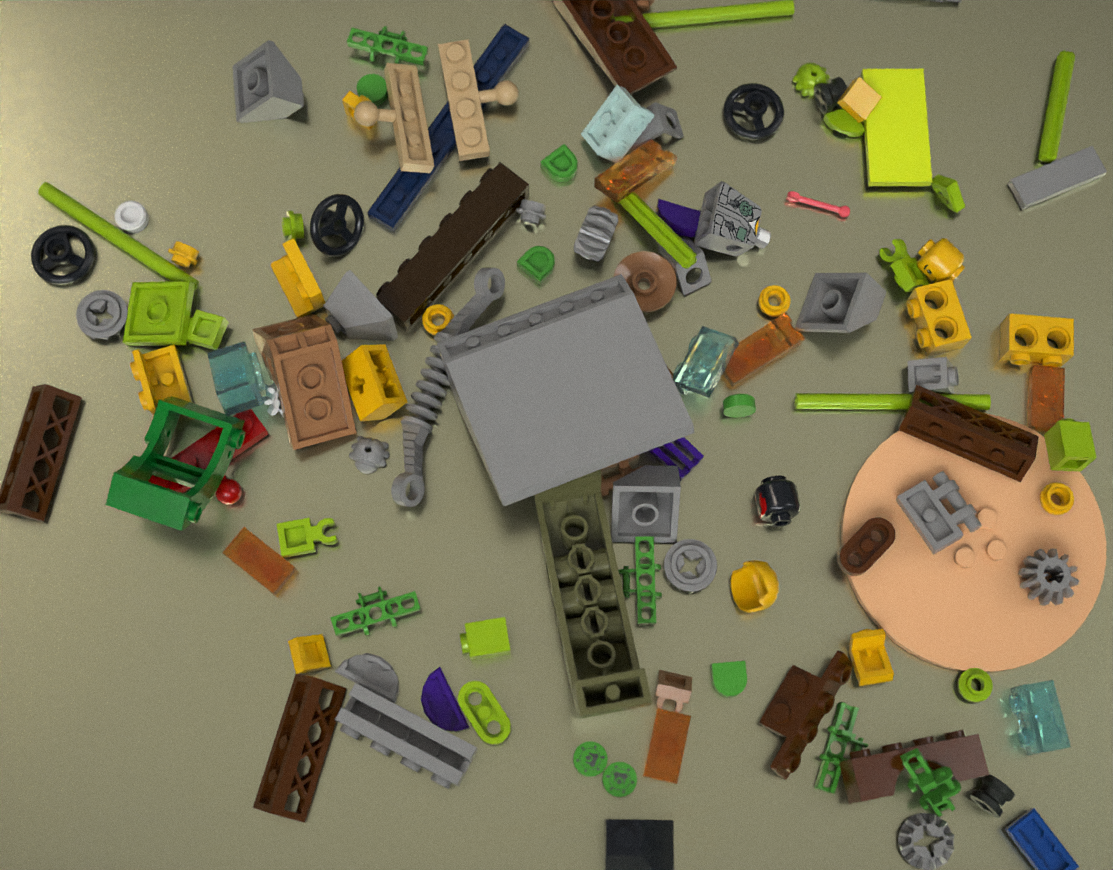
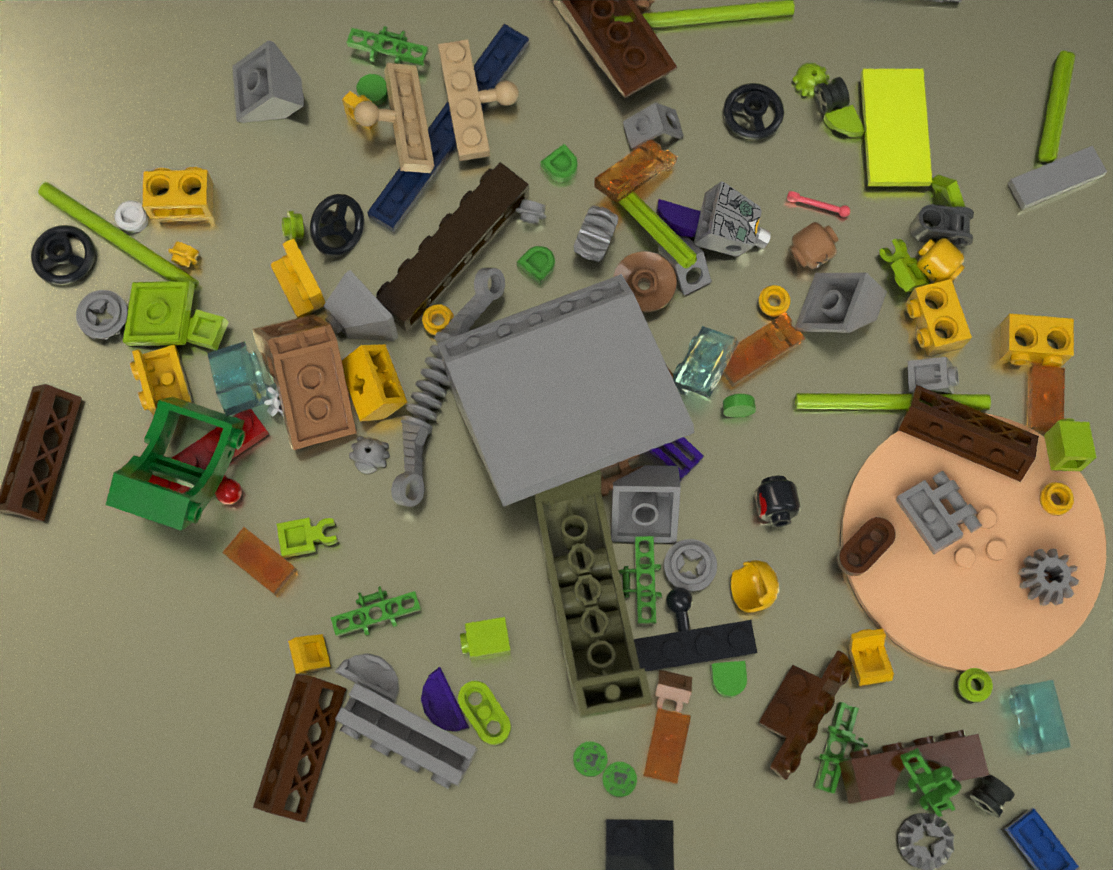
(177, 201): none -> yellow brick
(616, 125): light aqua bracket -> none
(693, 645): none -> black plate
(814, 245): none -> medium nougat head
(859, 99): yellow tile -> none
(947, 223): none -> dark grey piece

